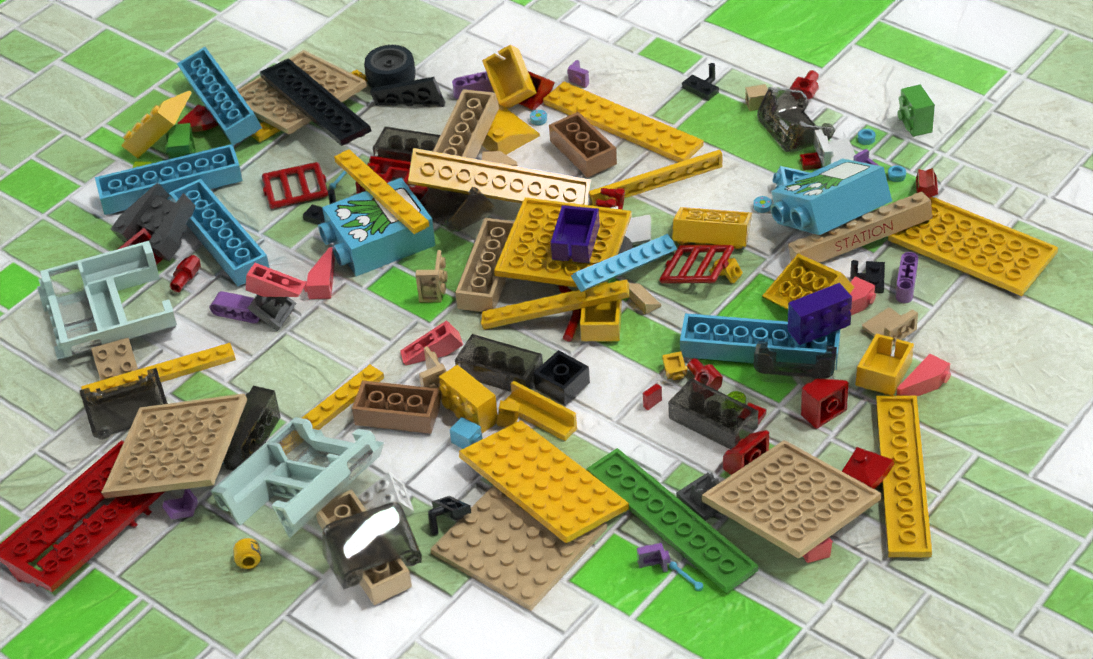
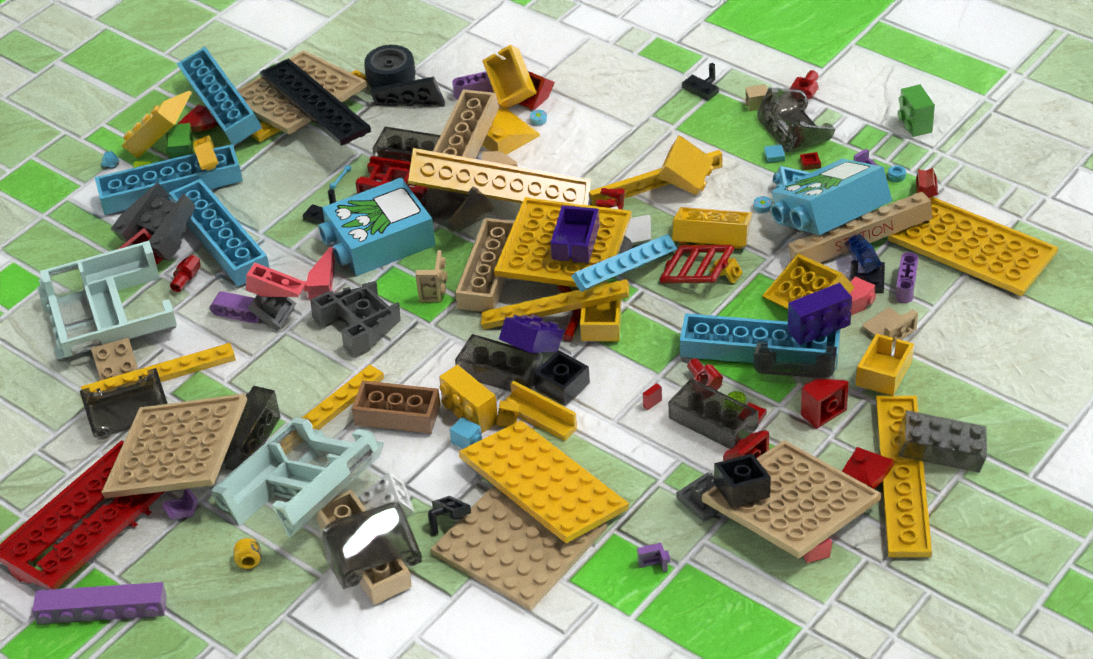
(99, 603): none -> medium lavender brick
(109, 159): none -> medium azure plate
(205, 154): none -> yellow slope
(307, 196): red bar -> none
(364, 312): none -> dark grey wedge
(382, 191): yellow plate -> none
(430, 377): tan bracket -> none
(442, 340): coral slope -> none
(531, 334): none -> dark purple piece
(578, 75): medium lavender bracket -> none
(583, 144): medium nougat brick -> none
(624, 122): yellow plate -> none
(642, 298): tan slope -> none
(674, 365): yellow bracket -> none
(674, 521): bright green plate -> none
(686, 166): none -> yellow slope
(698, 585): medium azure hinge -> none
(742, 480): none -> black brick
(774, 153): none -> medium azure tile
(832, 150): white bracket -> none
(863, 252): none -> clear blue brick
(866, 136): medium azure tile -> none
(926, 377): coral slope -> none
(942, 441): none -> clear smoke brick

